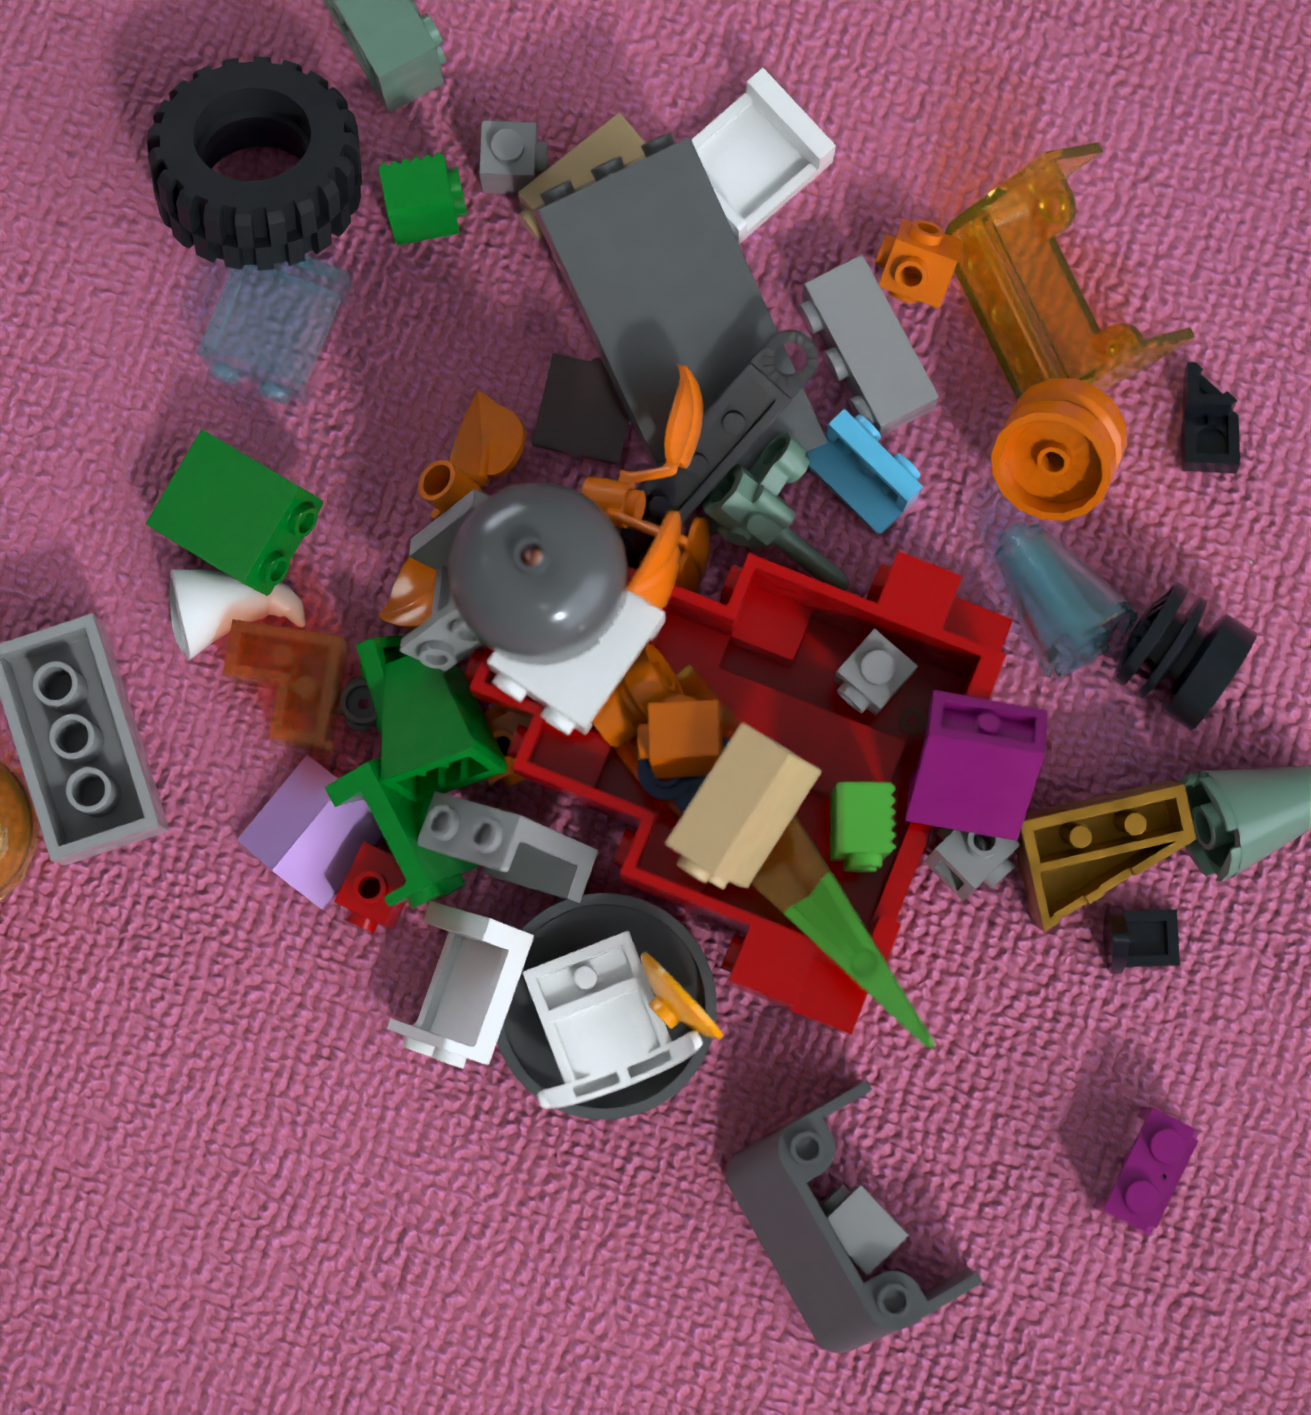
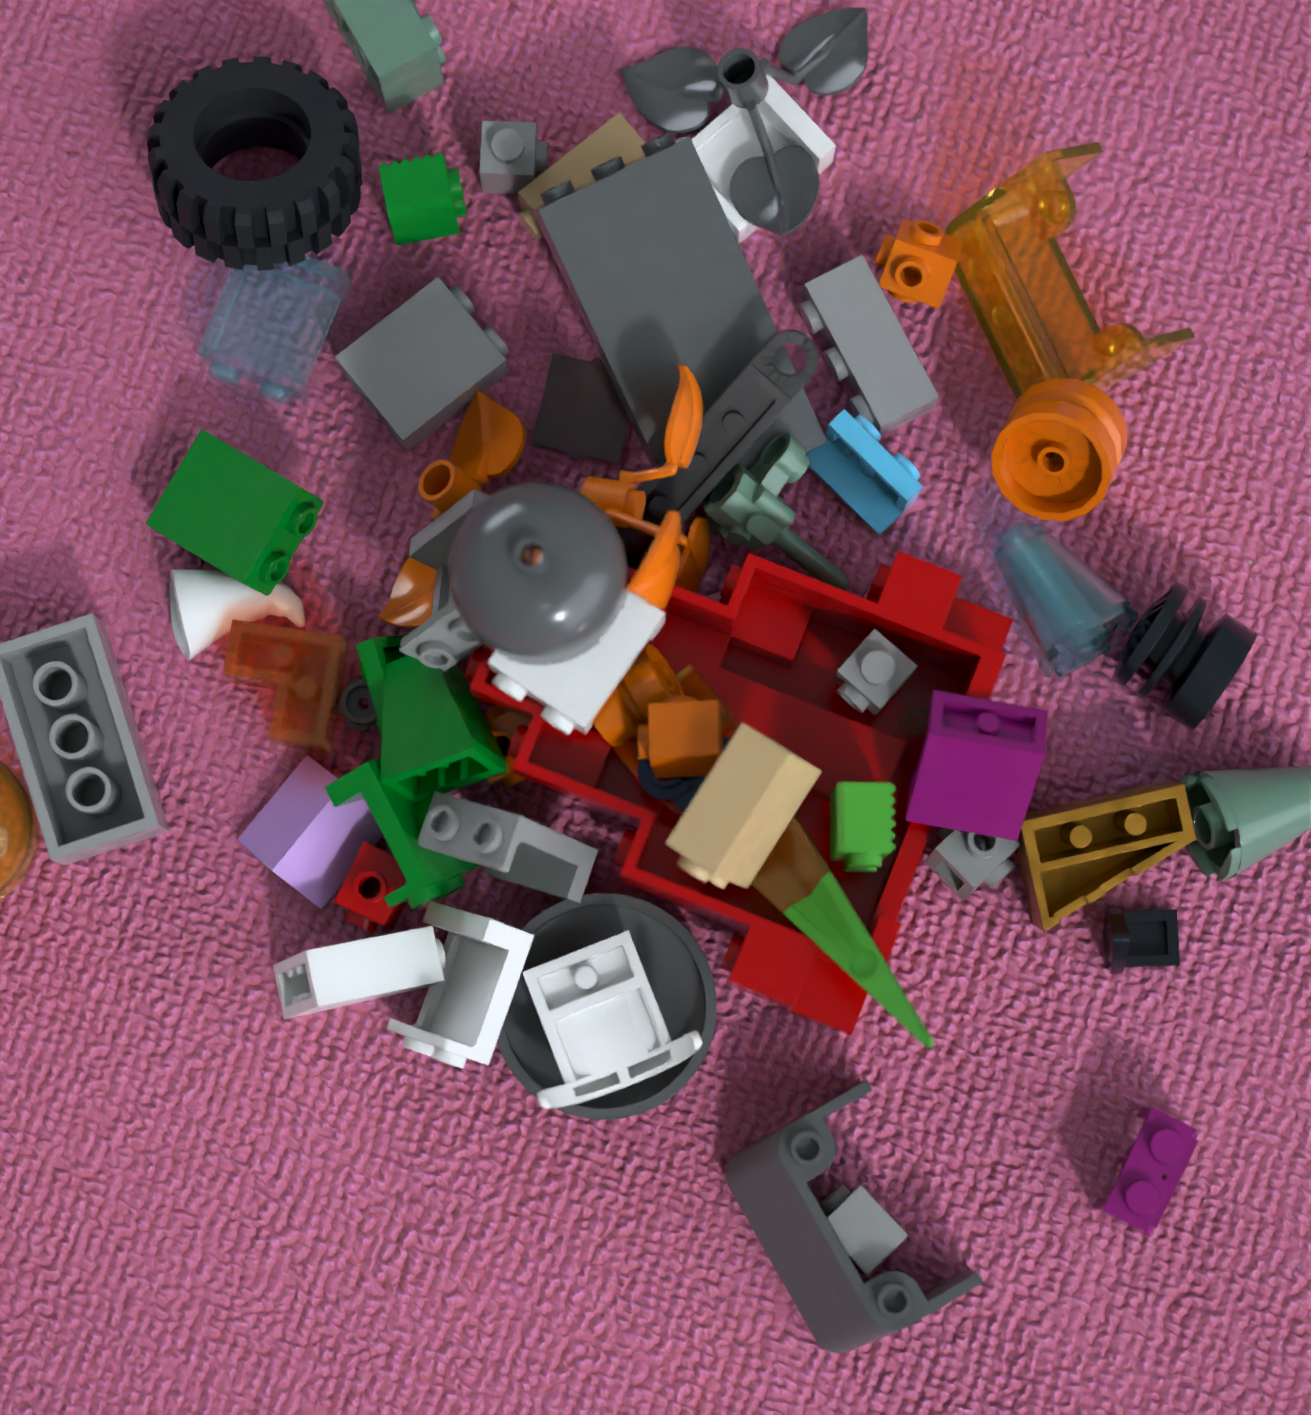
(359, 971): none -> white slope
(424, 362): none -> light grey brick
(674, 1003): light orange dish -> none
(679, 83): none -> dark grey plant
(1208, 426): black slope -> none

